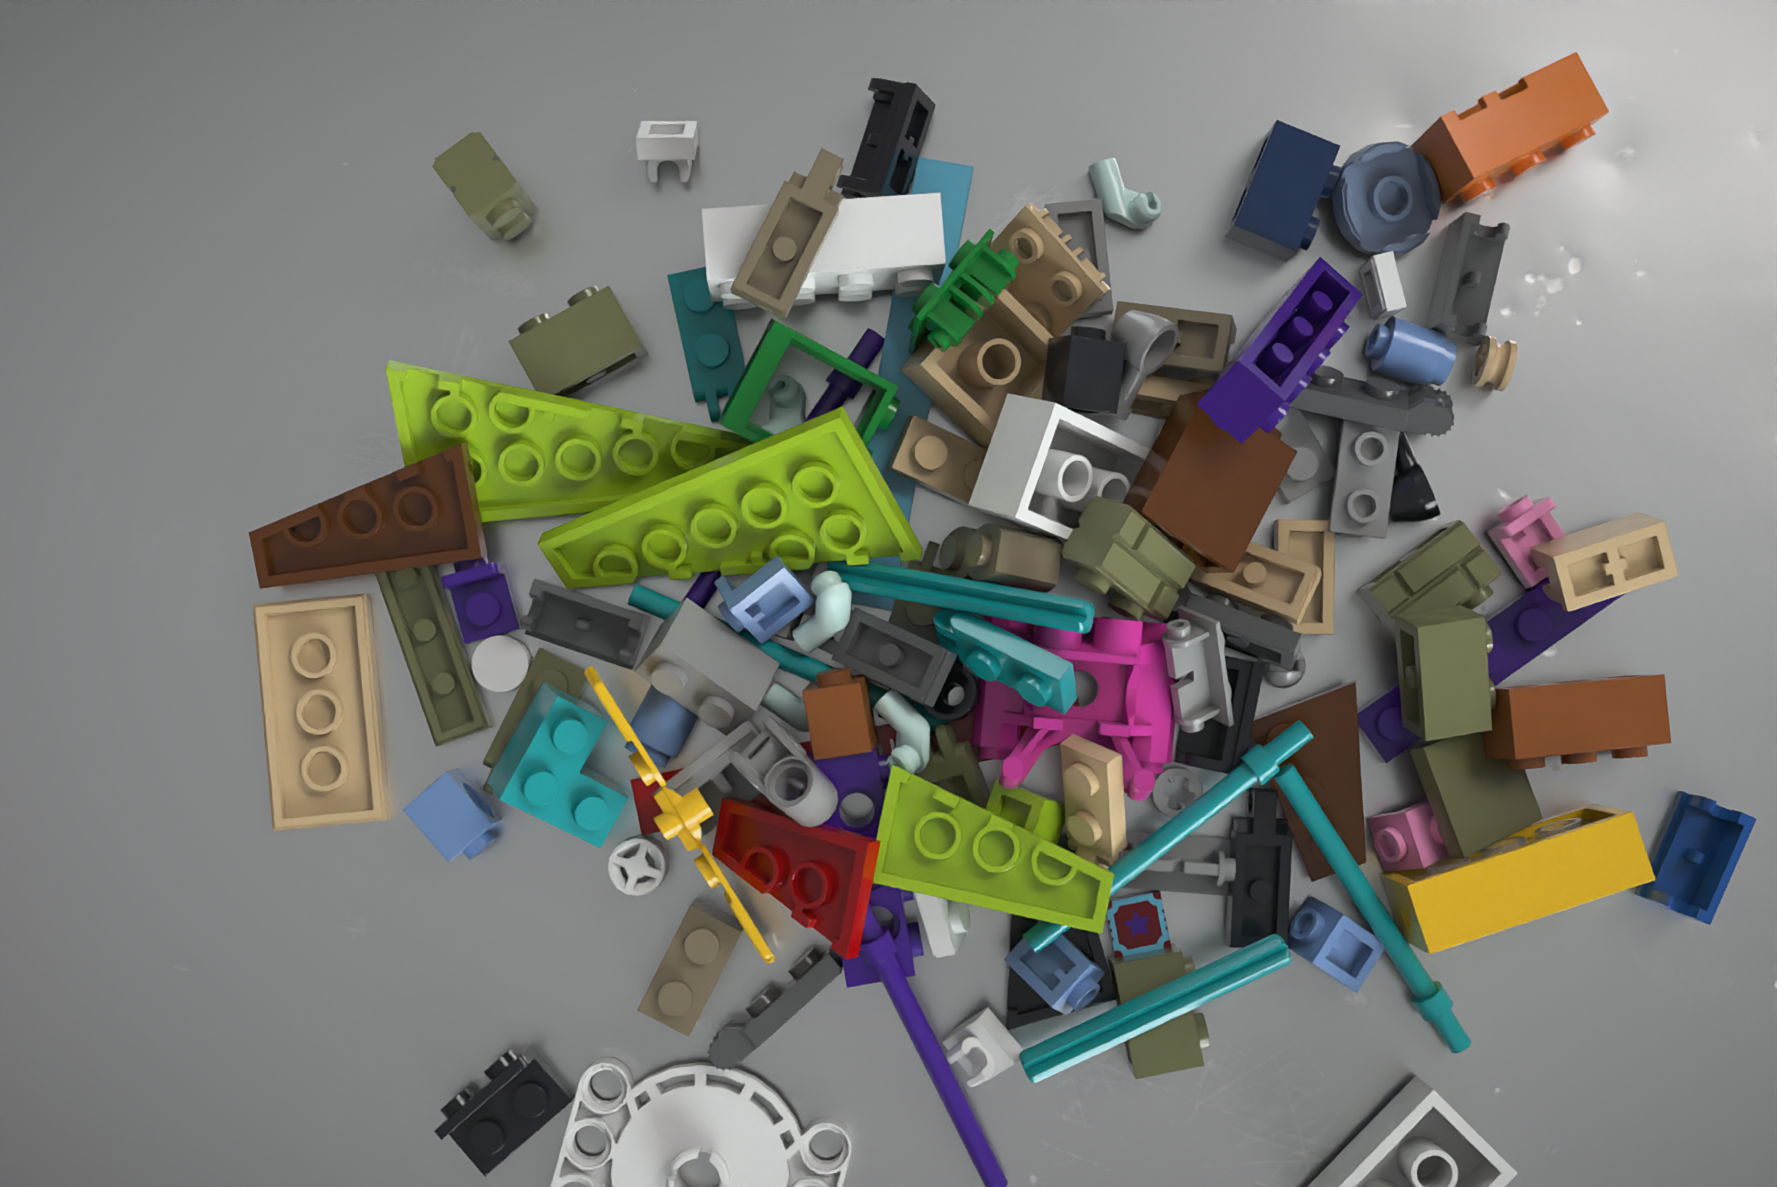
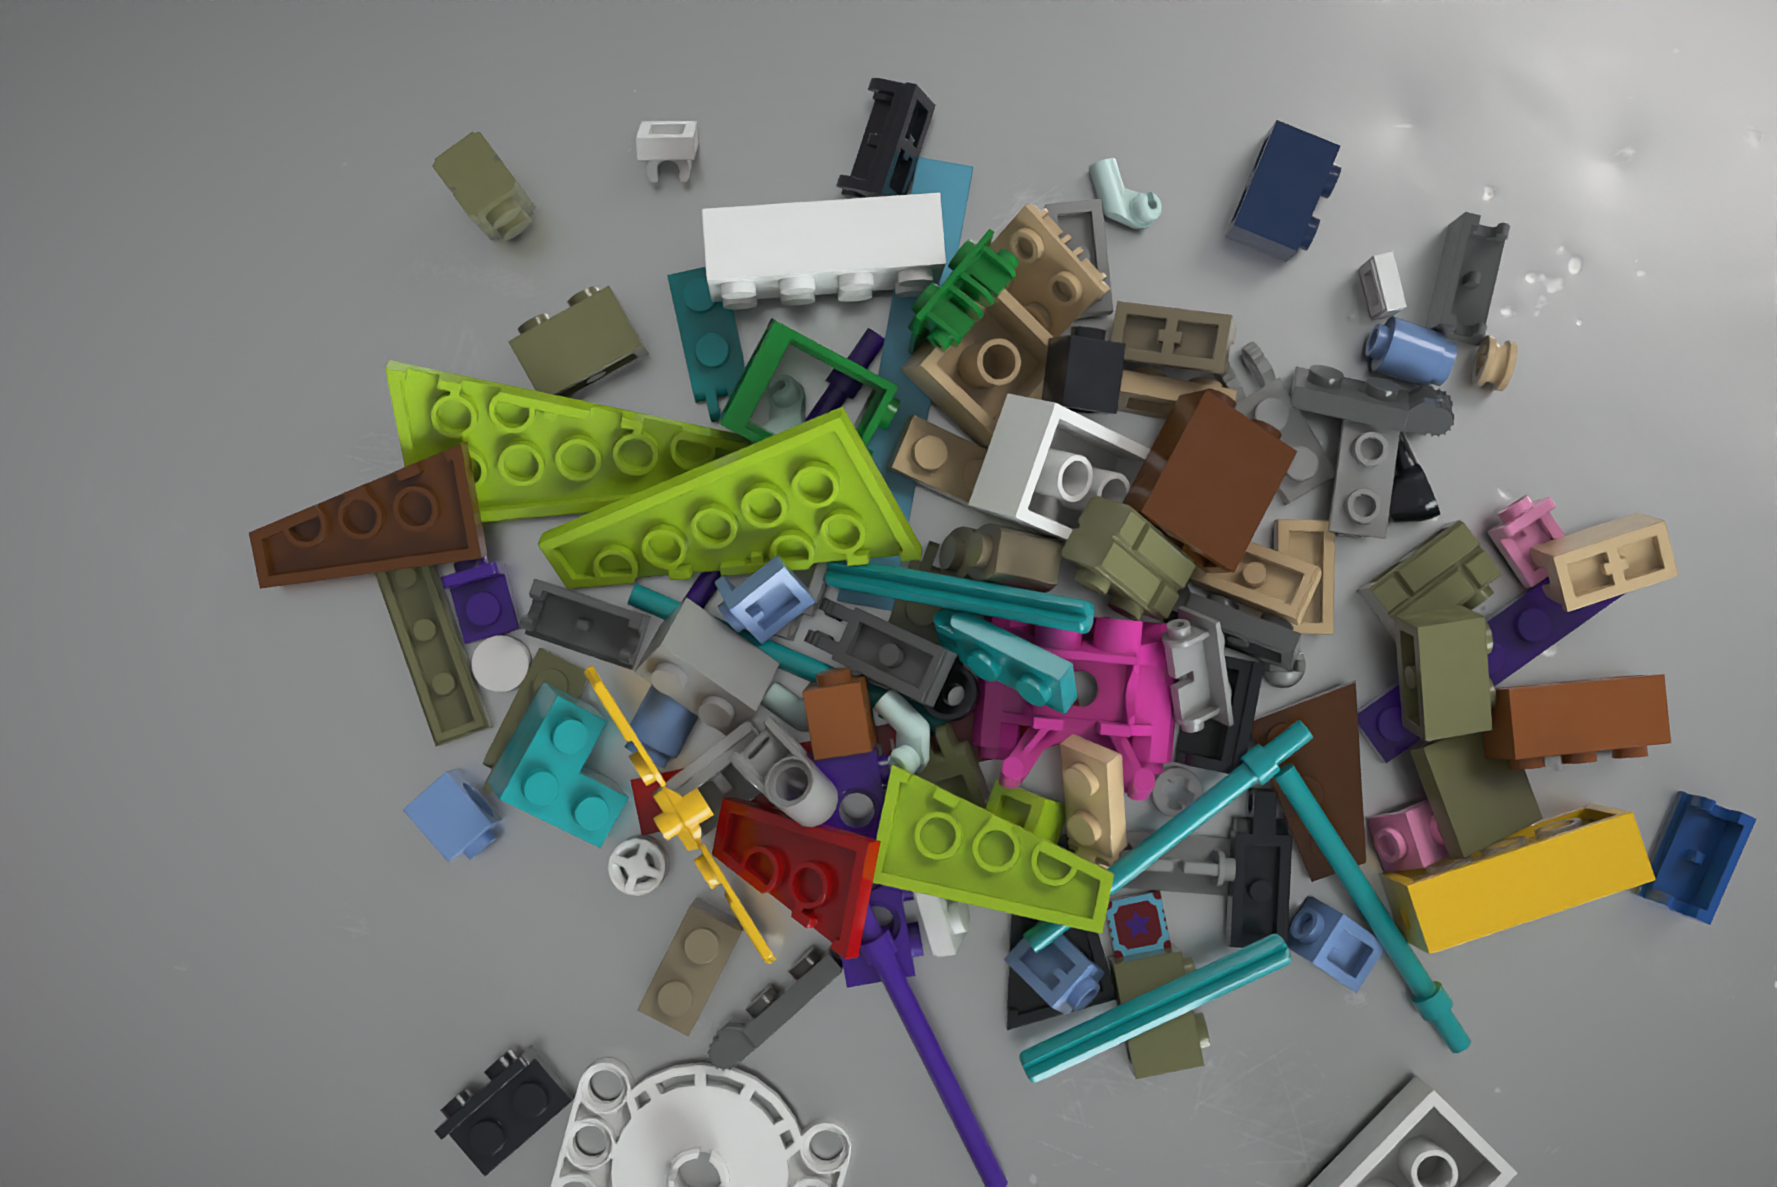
(321, 711): tan tile -> none
(791, 237): dark tan hinge -> none
(831, 612): light aqua arm -> none
(982, 1047): white tile -> none
(1147, 347): light grey bar -> none
(1281, 354): dark purple brick -> none
(1386, 198): sand blue tile -> none
(1512, 129): orange wedge -> none

